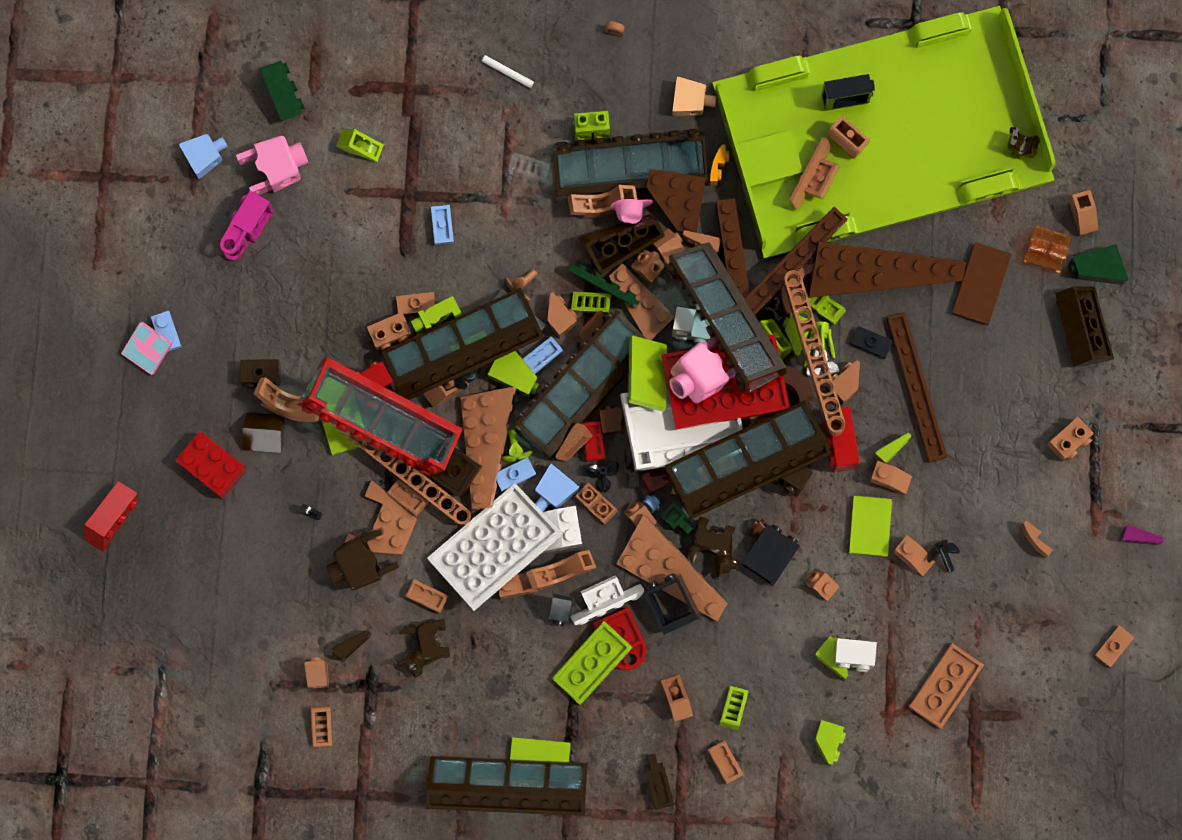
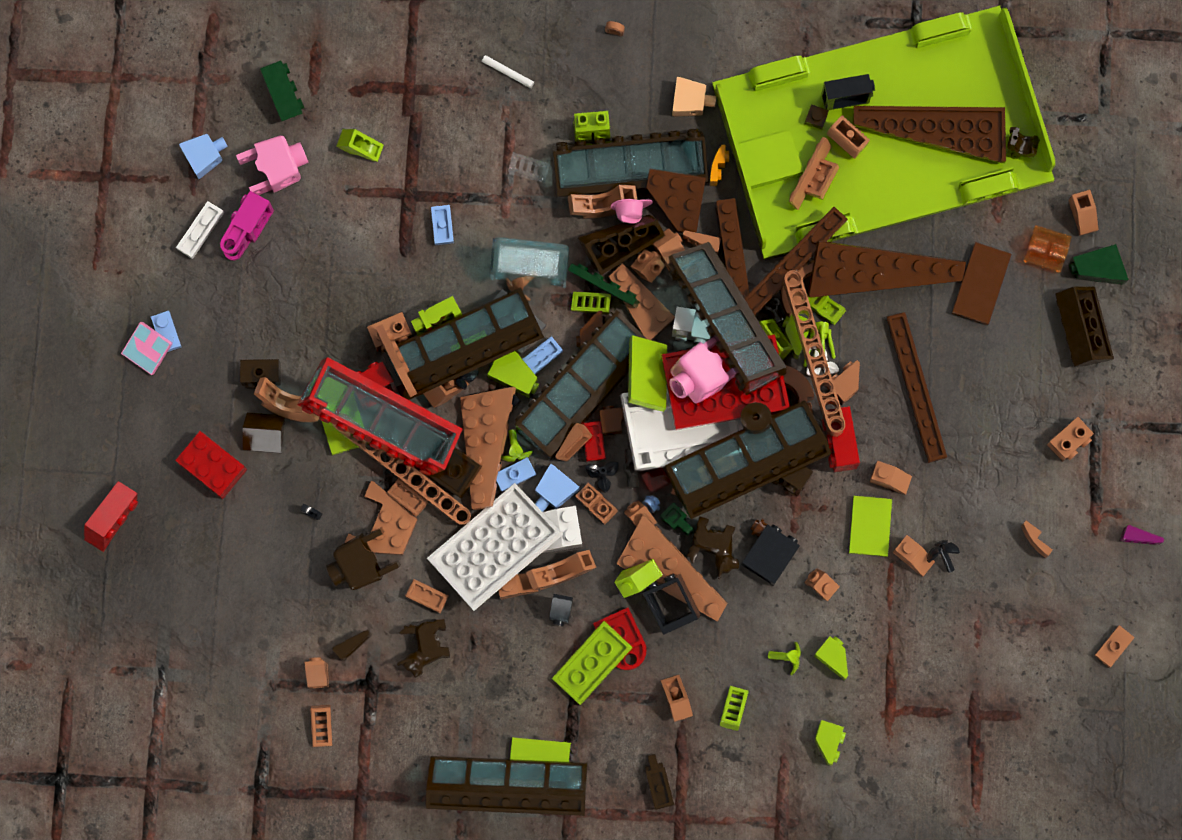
(200, 230): none -> white plate
(396, 358): none -> nougat wing
(414, 303): nougat plate -> none
(530, 259): none -> clear light blue windscreen
(559, 317): nougat slope -> none
(604, 597): white bracket -> none
(637, 578): none -> lime slope
(725, 762): nougat plate -> none
(756, 426): none -> dark brown piece
(792, 656): none -> lime plant
(816, 116): none -> dark brown plate
(855, 653): white brick -> none
(871, 342): black plate -> none
(887, 452): lime slope -> none
(946, 686): nougat tile -> none
(958, 129): none -> reddish brown wing

